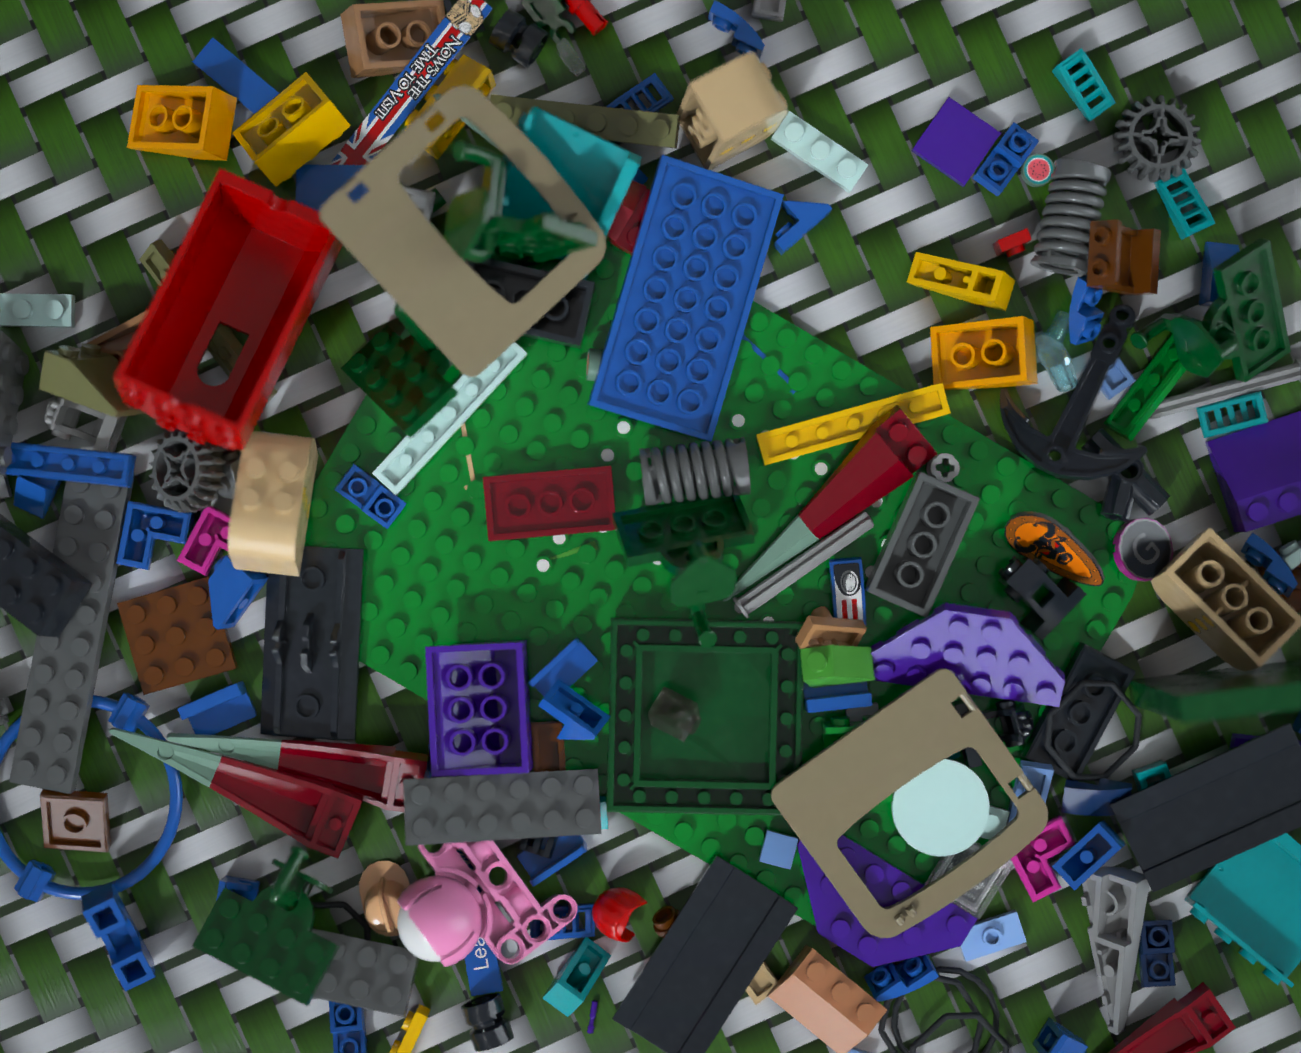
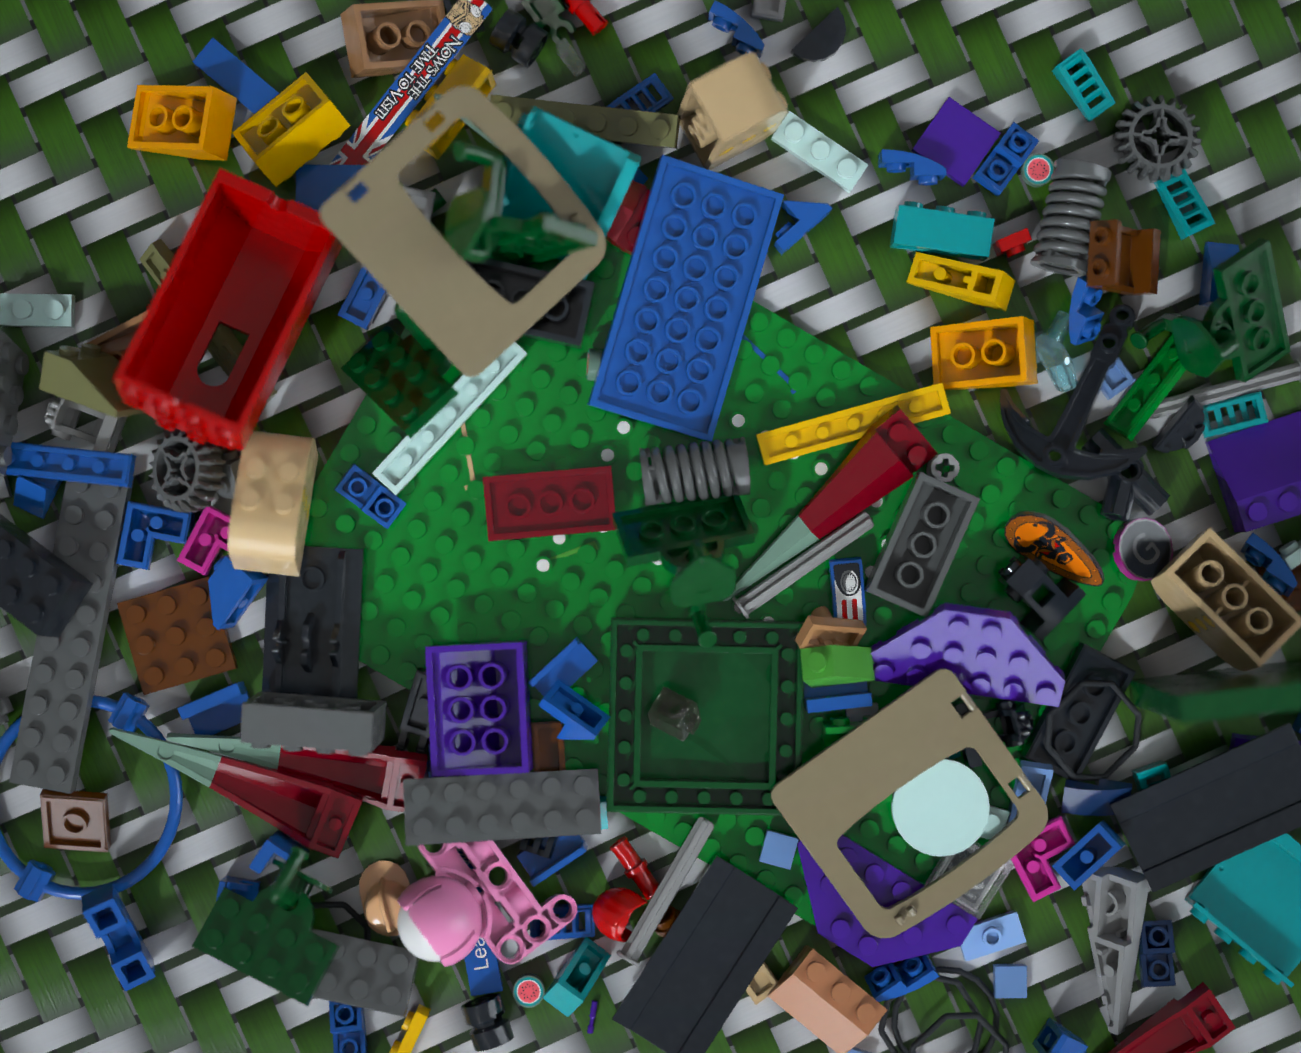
(277, 844): none -> blue panel
(313, 723): none -> dark grey brick
(363, 300): none -> blue plate
(416, 714): none -> black hinge
(528, 990): none -> tile
(635, 867): none -> red pin
(666, 891): none -> light grey axle
(823, 39): none -> black tile
(921, 168): none -> blue slope
(942, 231): none -> teal brick
(1010, 980): none -> medium blue tile
(1182, 429): none -> black tile

